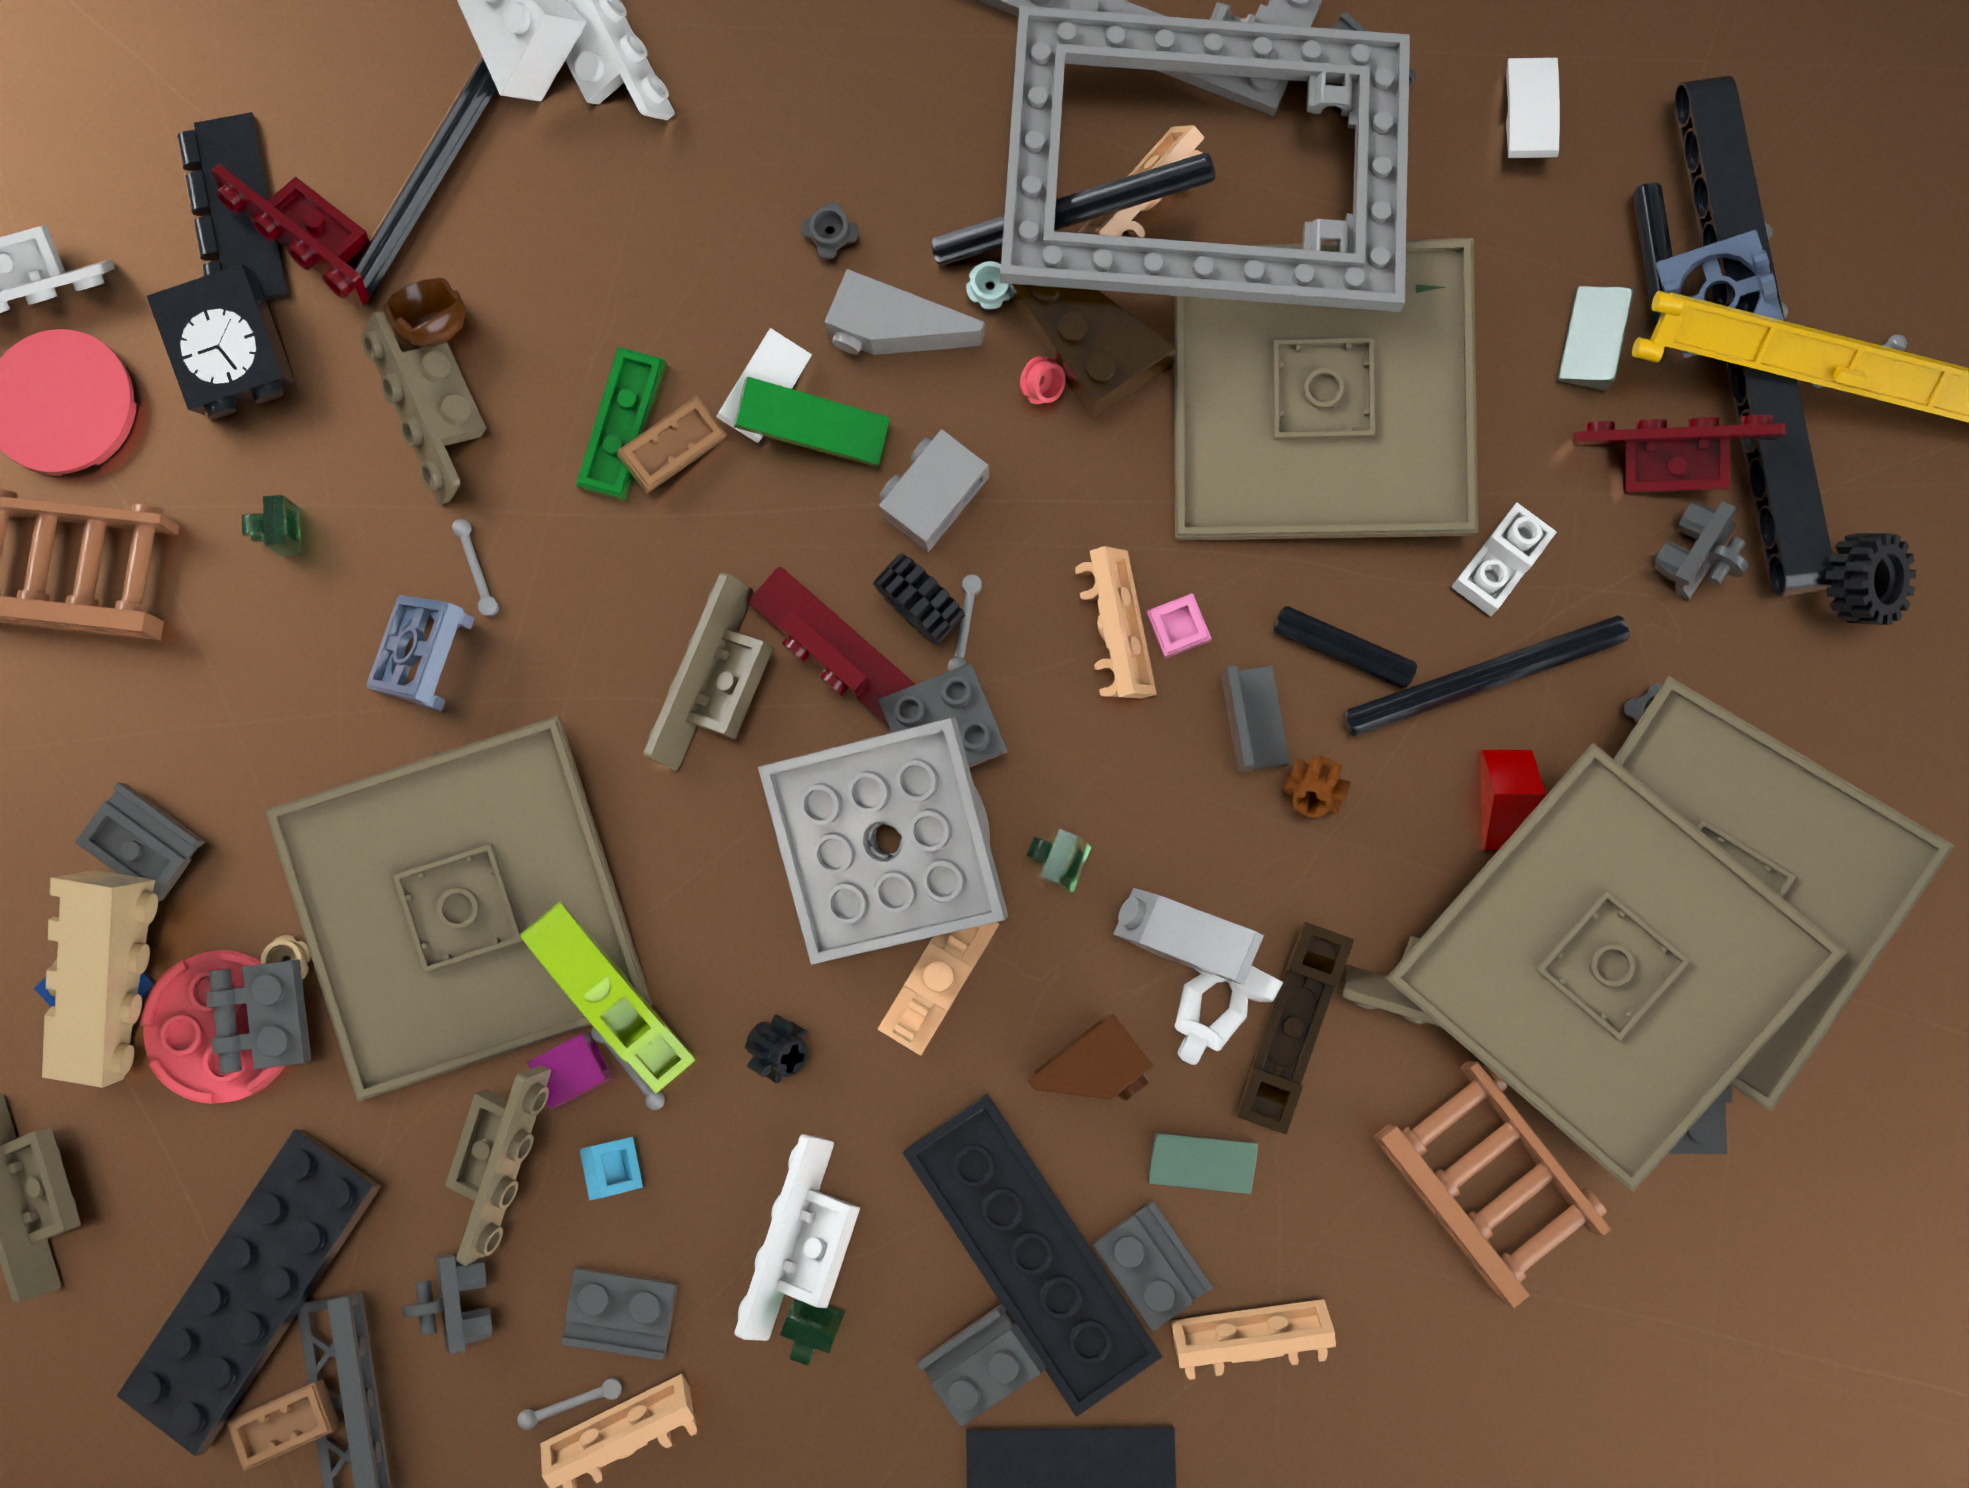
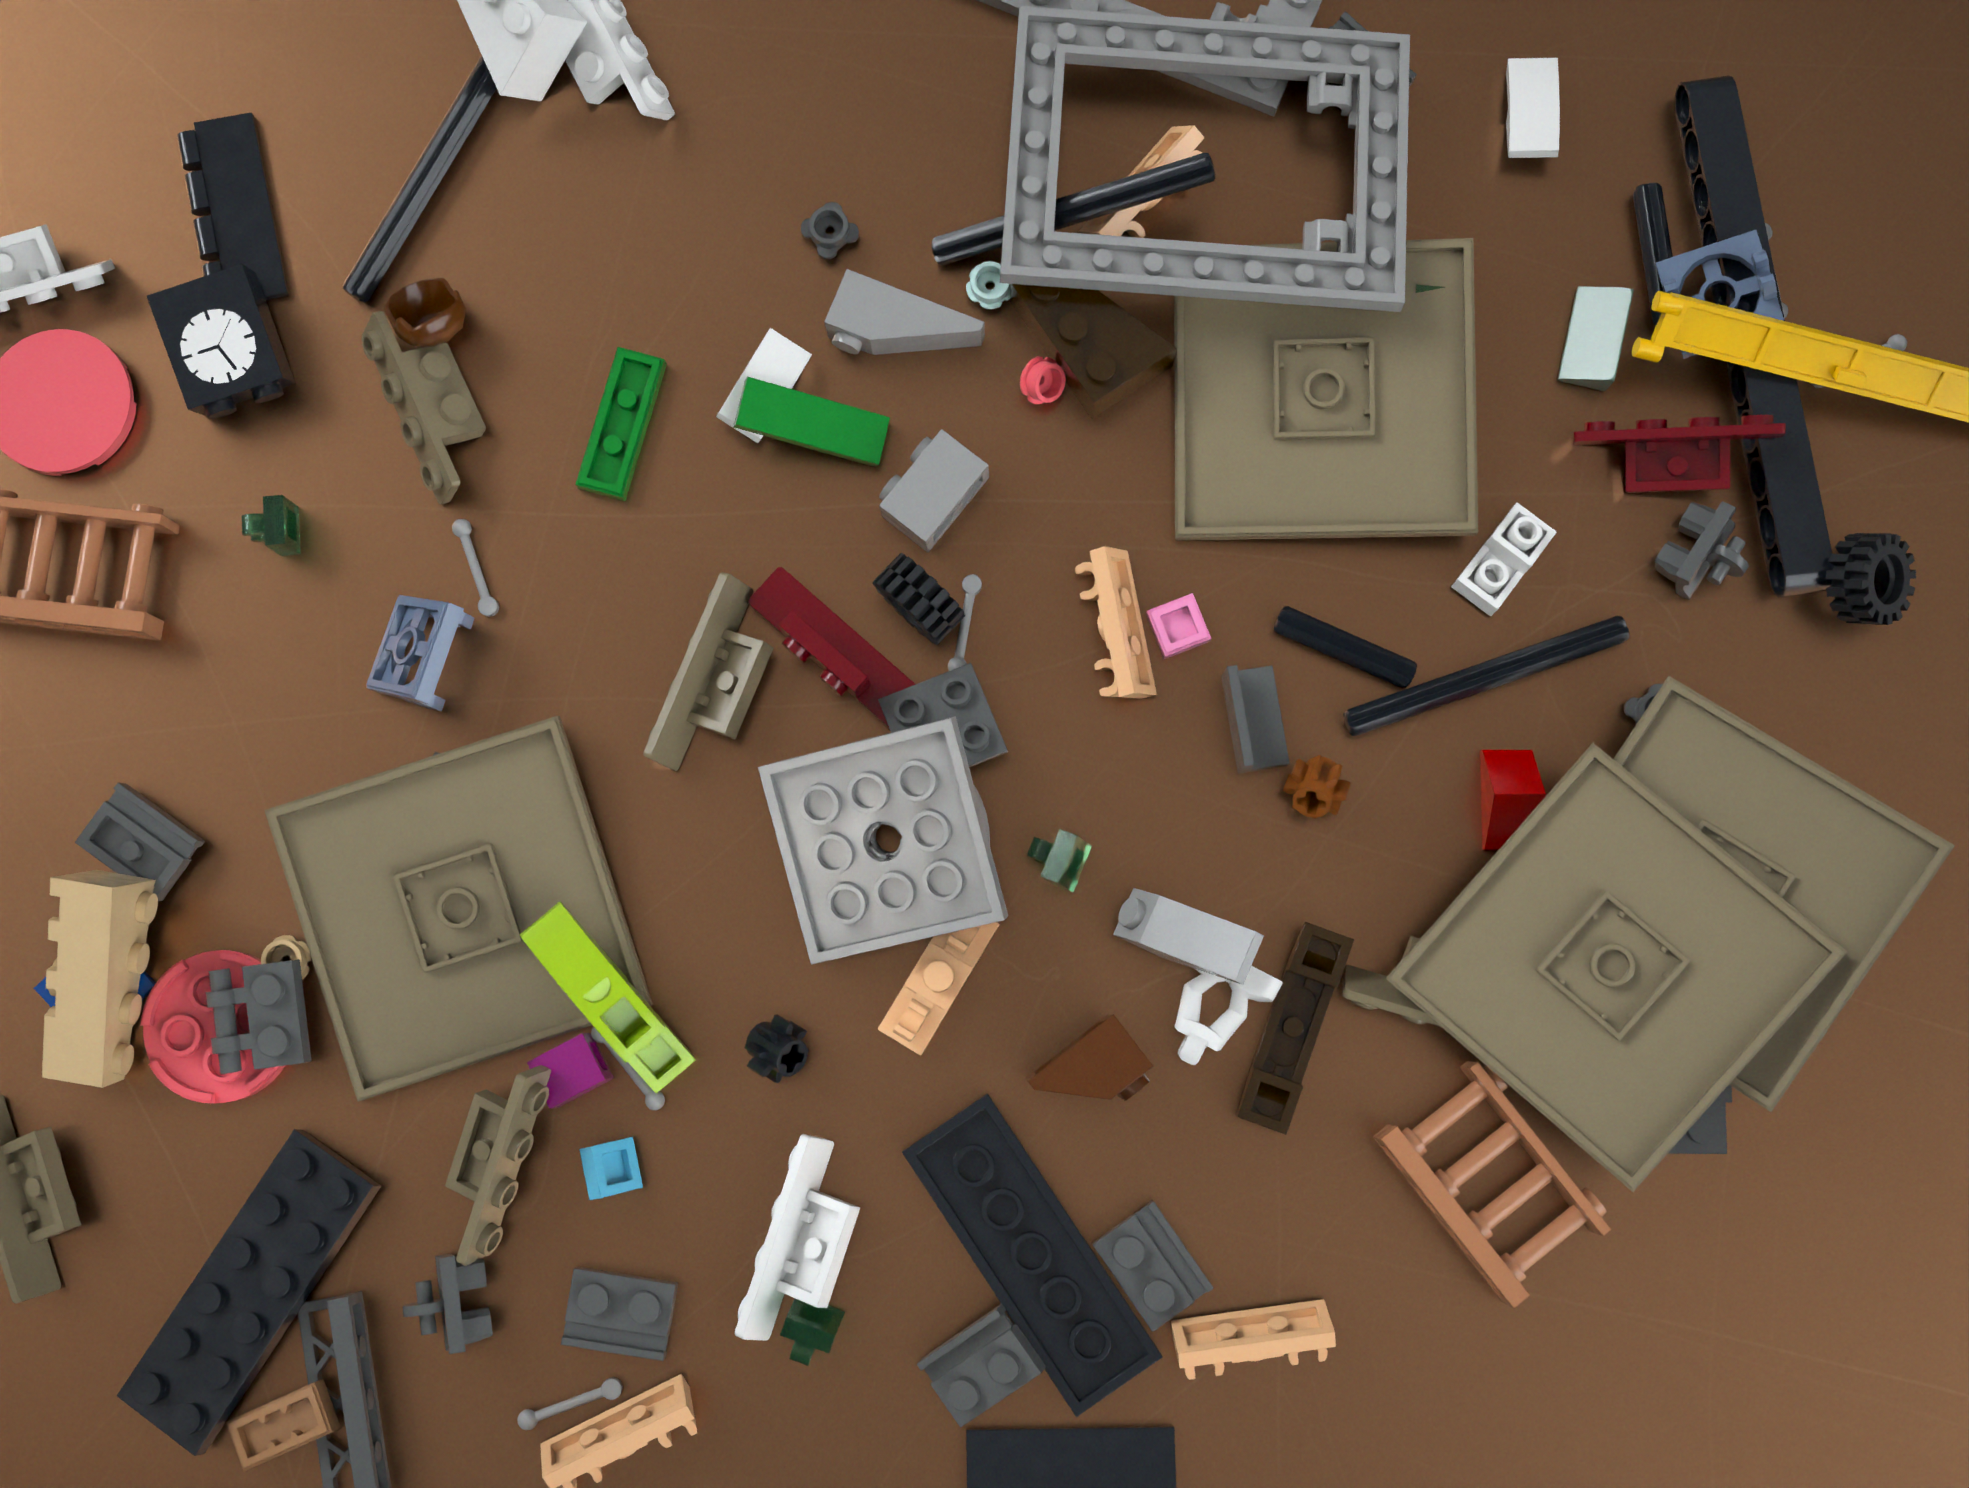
(306, 224): dark red bracket -> none
(671, 444): medium nougat plate -> none
(1202, 1162): sand green slope -> none

